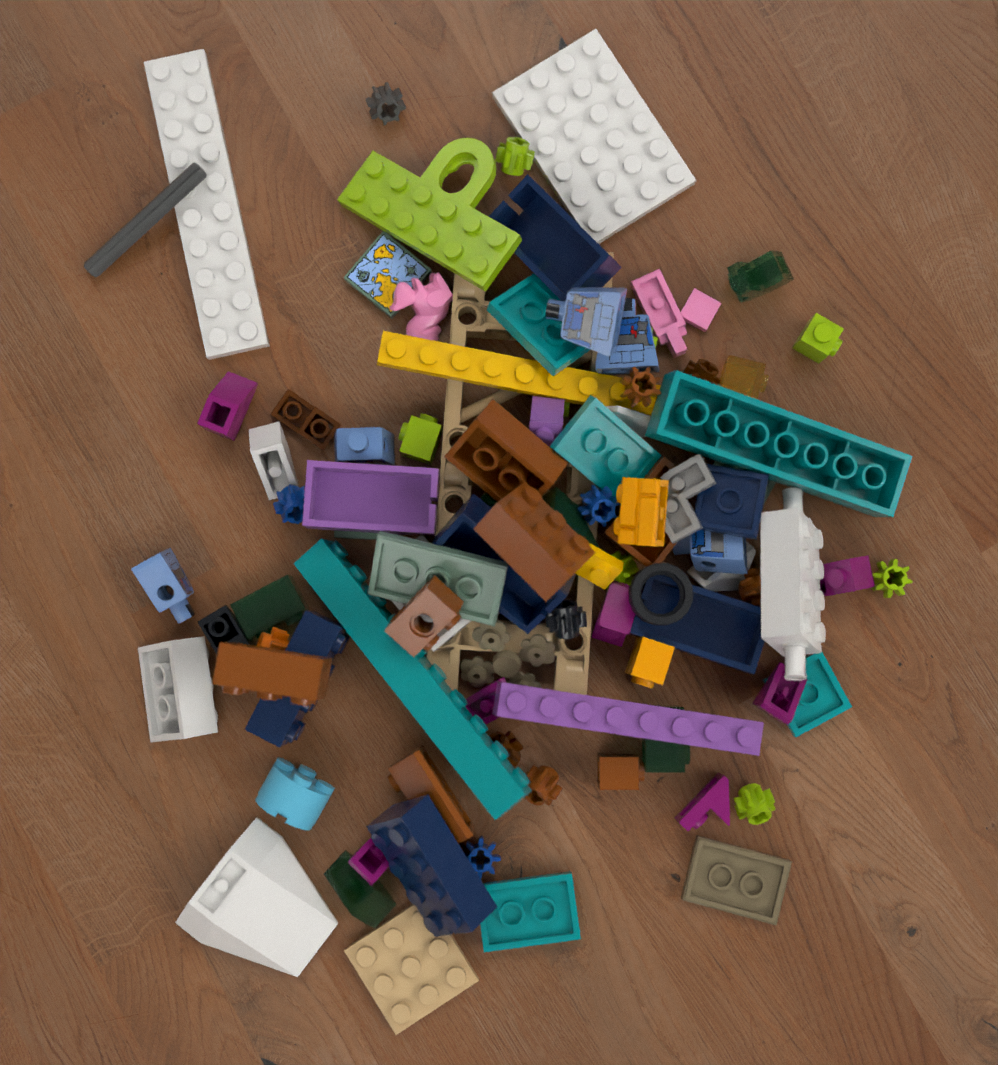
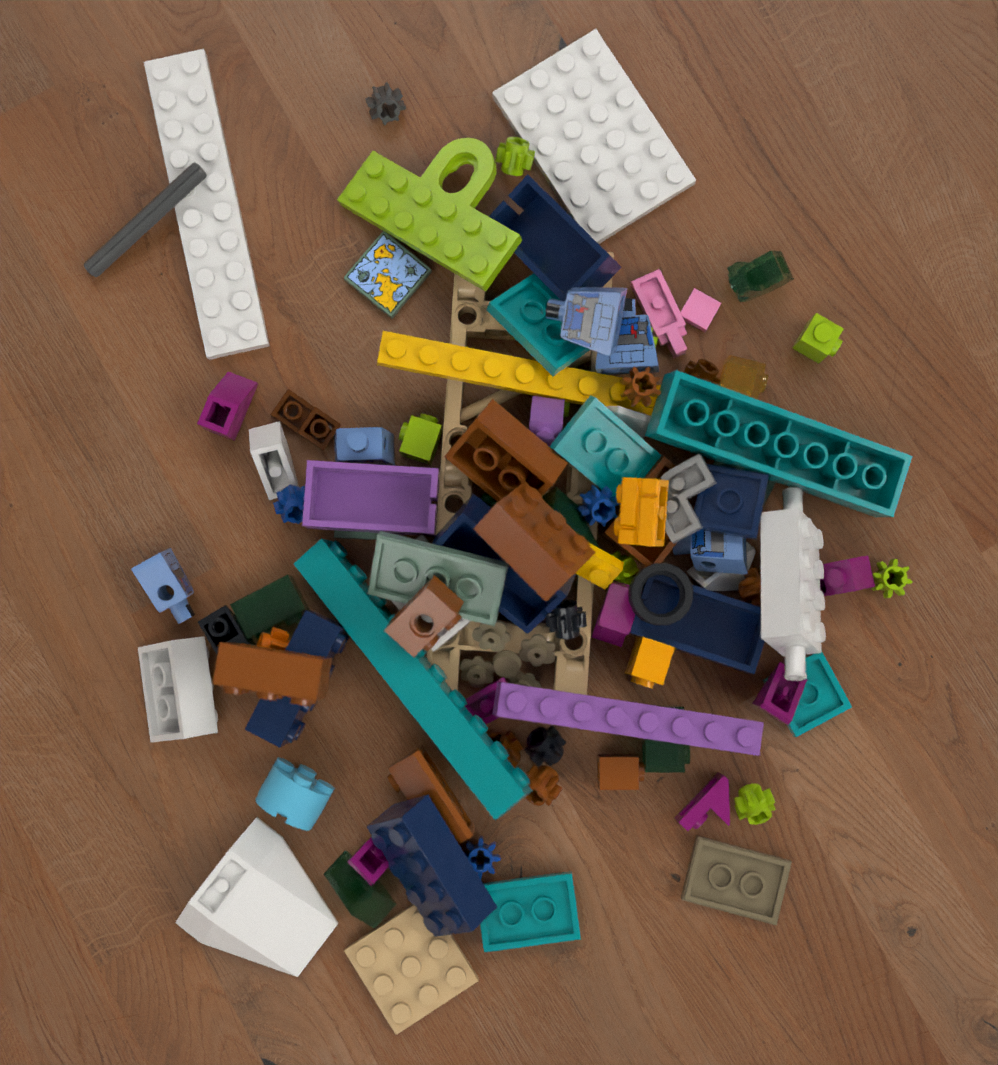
(427, 301): bright pink animal -> none
(545, 746): none -> black gear

